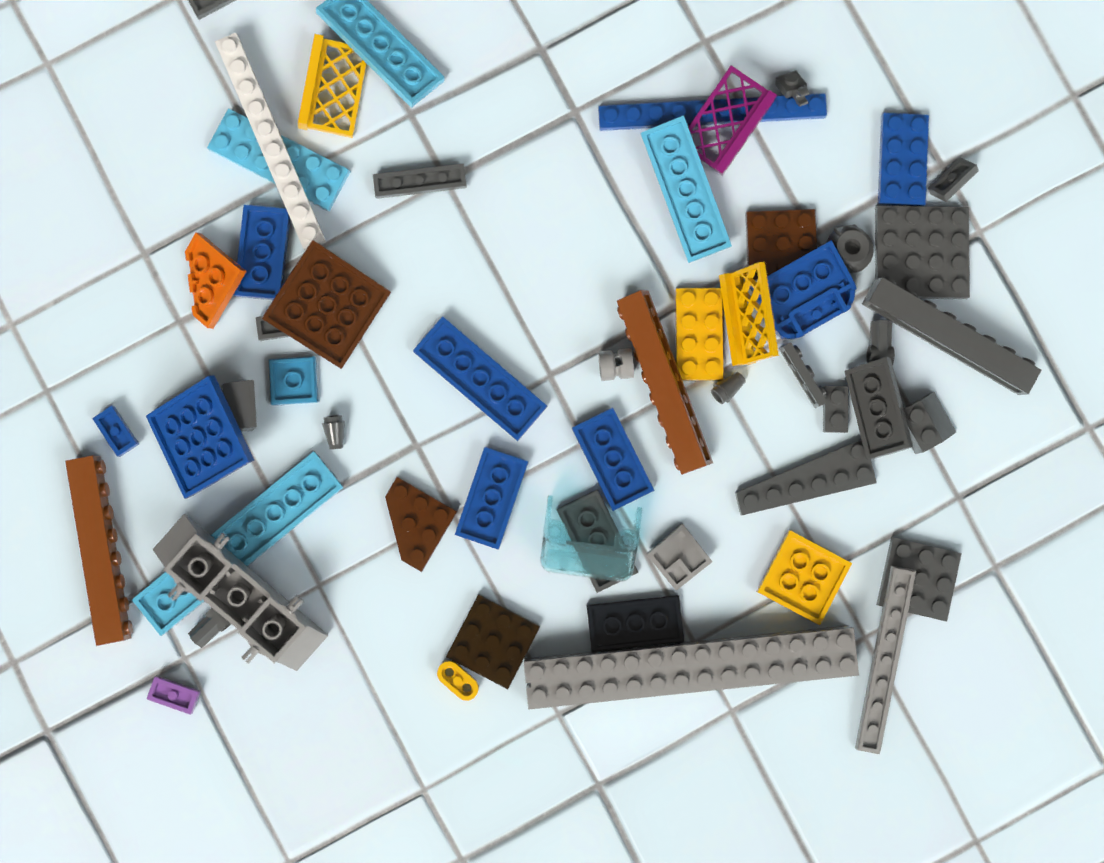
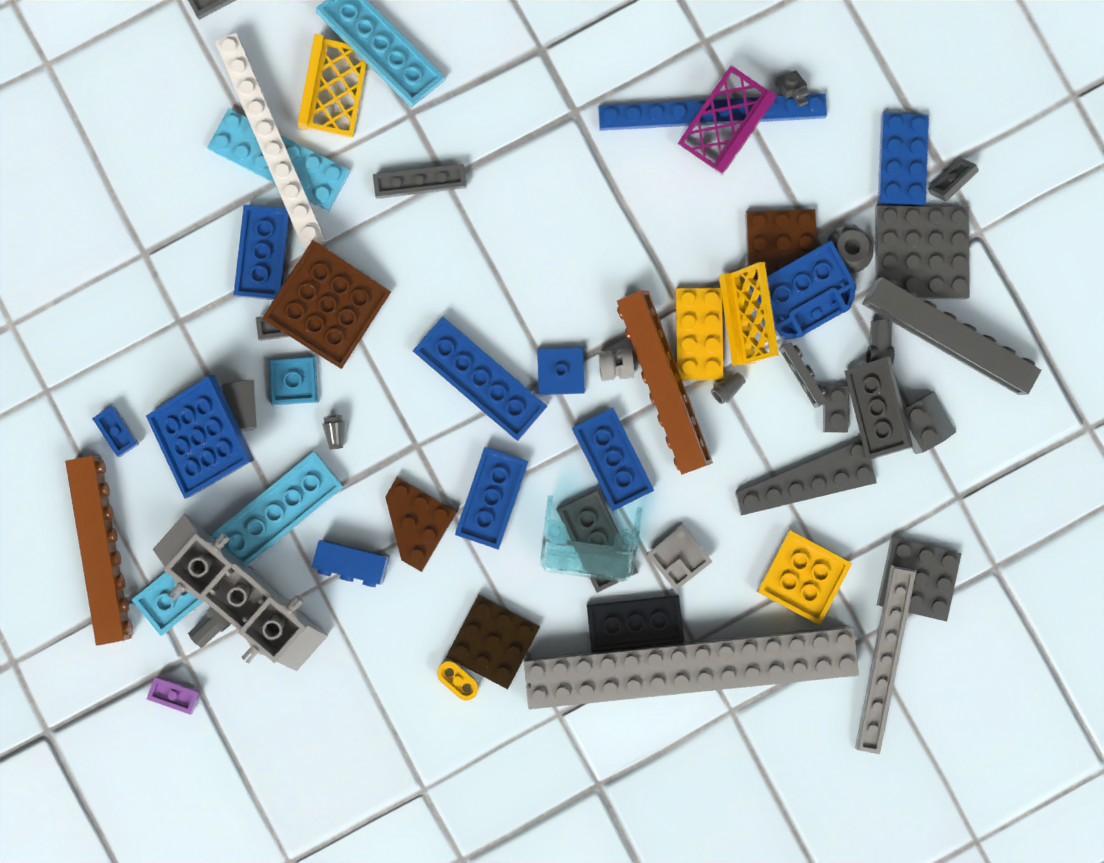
(211, 280): orange plate -> none
(350, 563): none -> blue brick
(560, 371): none -> blue plate
(686, 189): medium azure plate -> none

